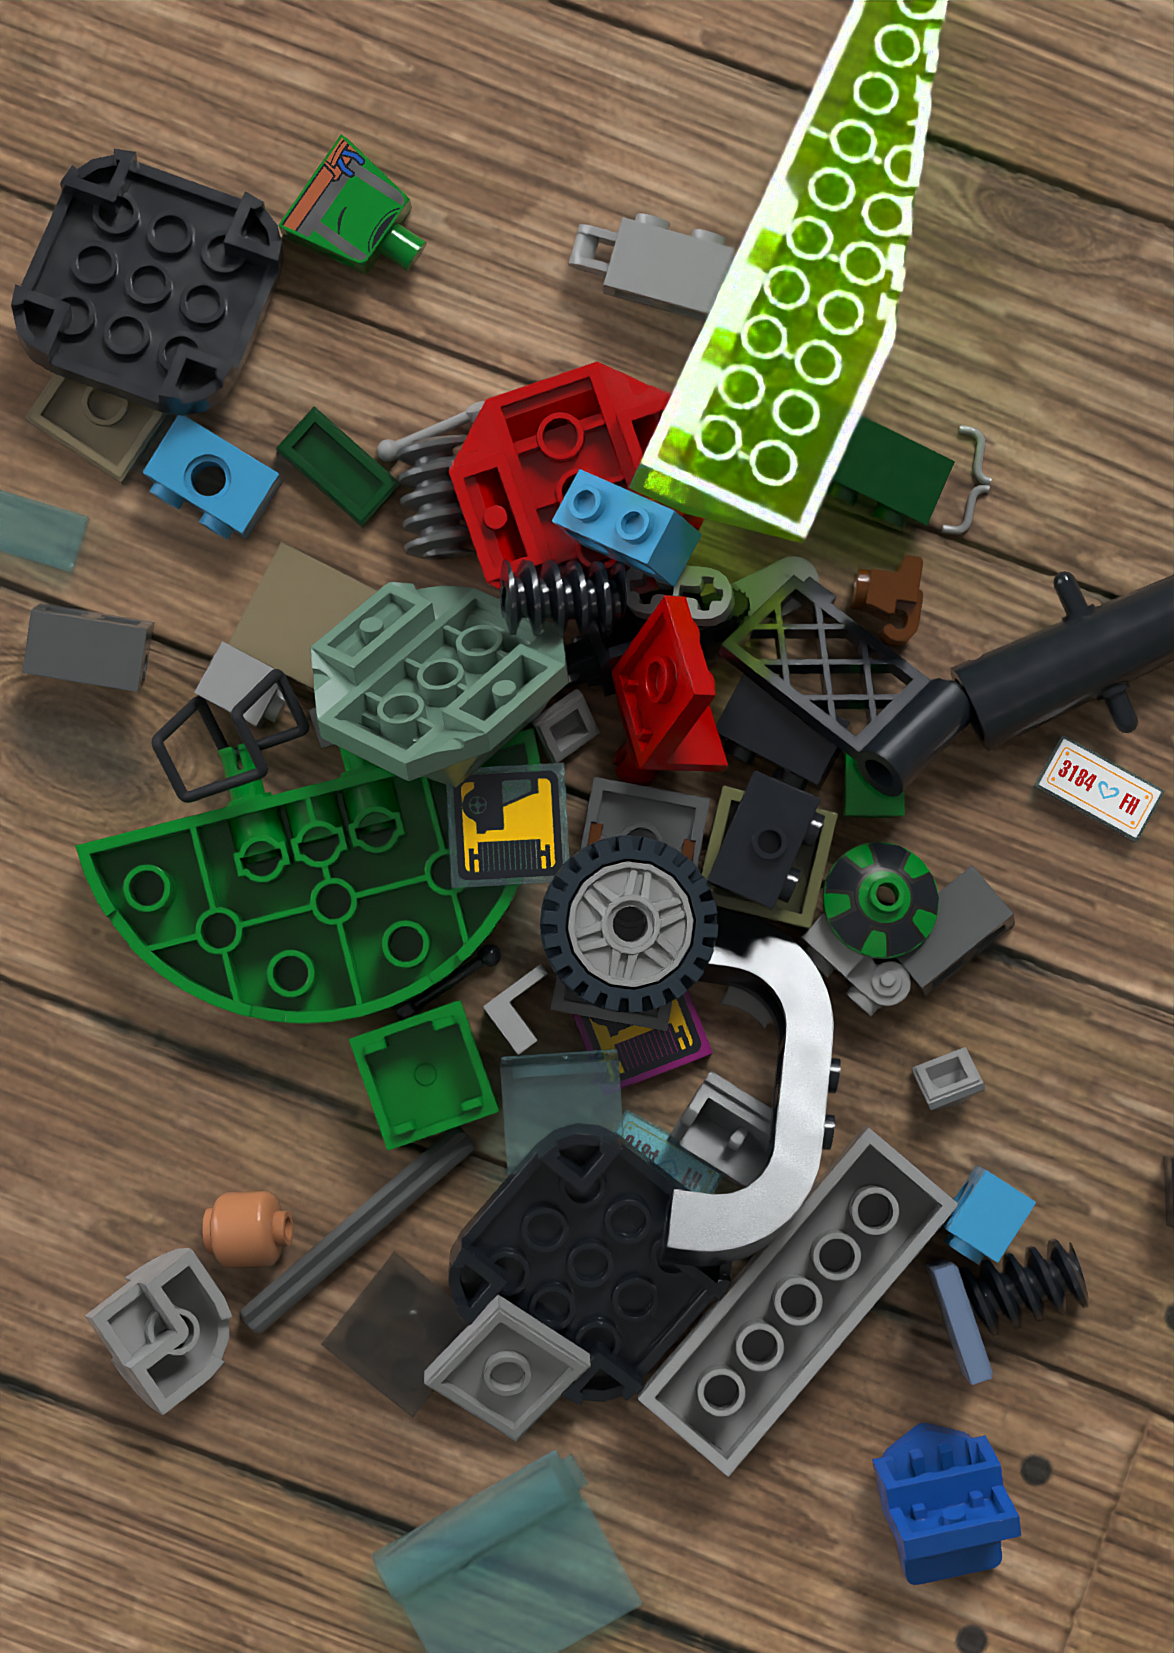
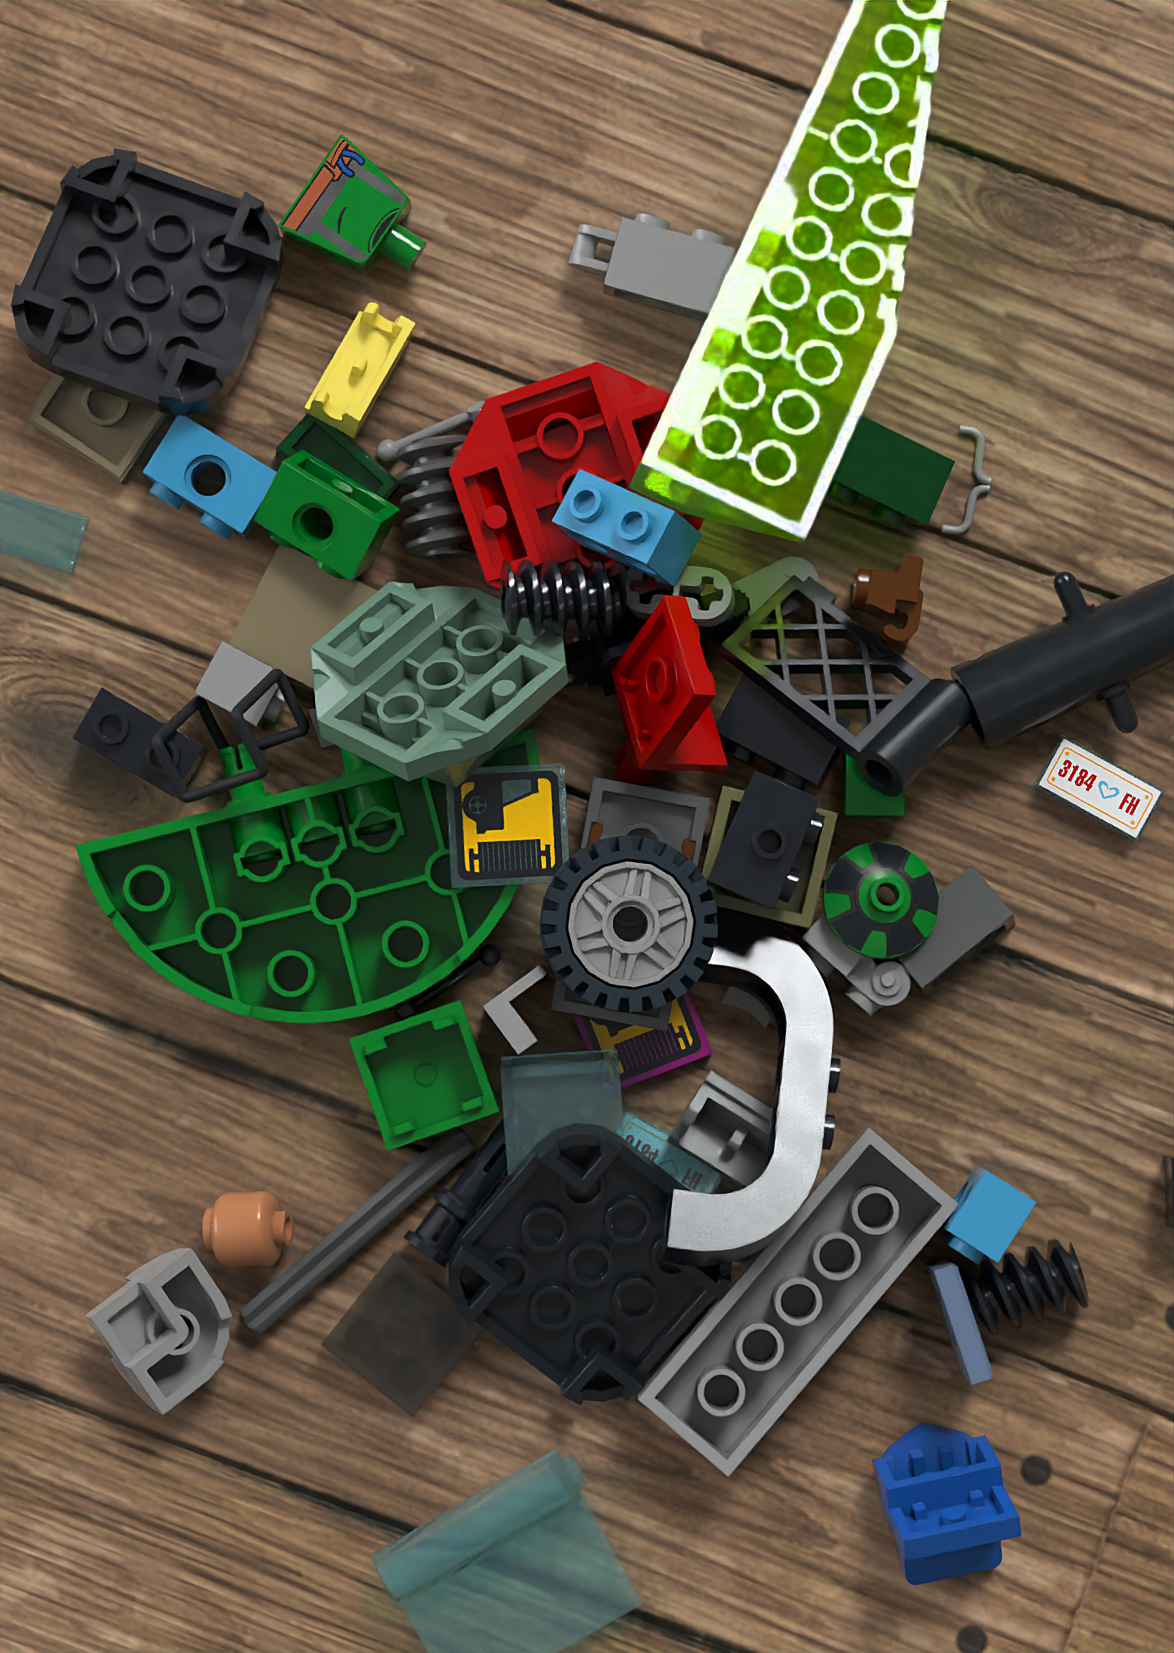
(87, 647): dark grey hinge -> none
(126, 736): none -> black brick
(357, 514): none -> green brick
(359, 370): none -> light yellow hinge
(461, 1200): none -> black pin
(507, 1368): light grey tile -> none
(565, 726): light grey slope -> none
(948, 1079): light grey slope -> none

